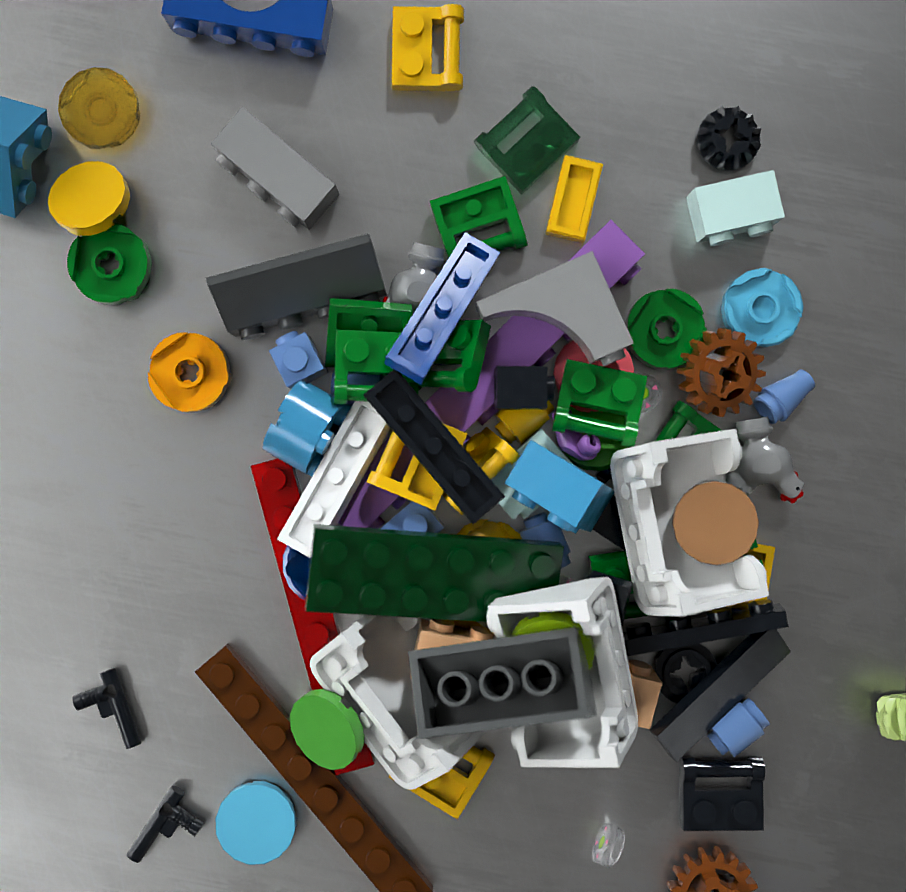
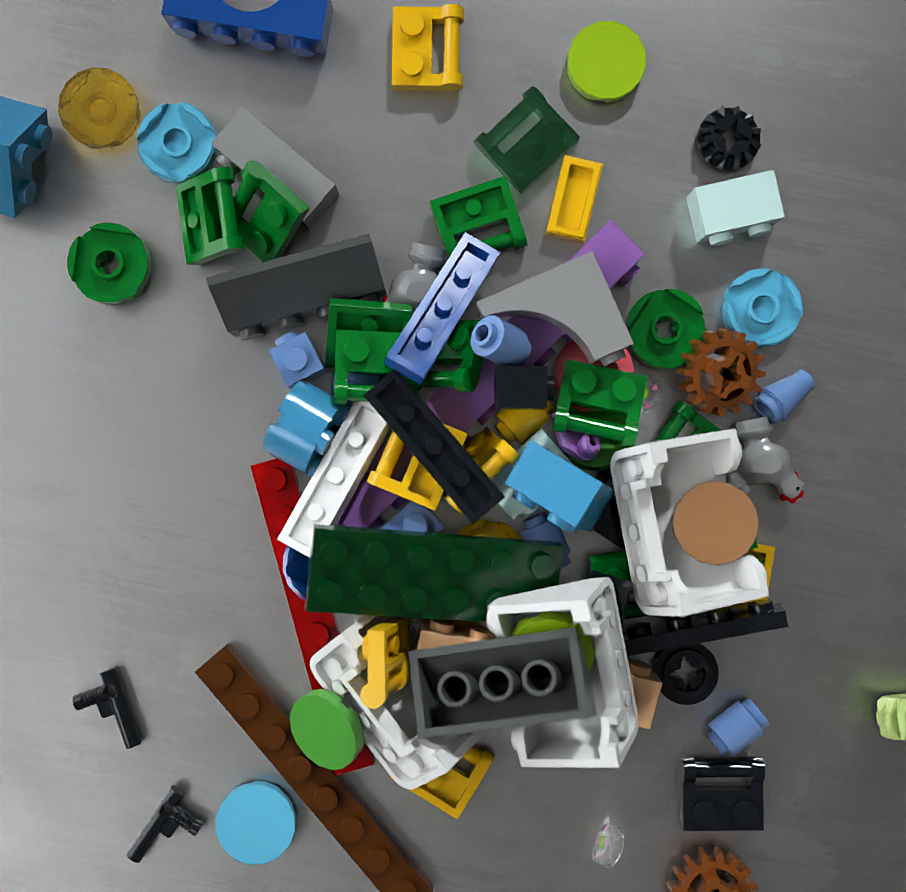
(88, 198): yellow tile -> none
(166, 370): light orange plate -> none
(176, 142): none -> medium azure tile
(200, 217): none -> green plate
(275, 217): none -> green plate
(388, 660): none -> yellow plate
(500, 342): none -> medium blue brick
(606, 61): none -> lime tile
(719, 692): black tile -> none

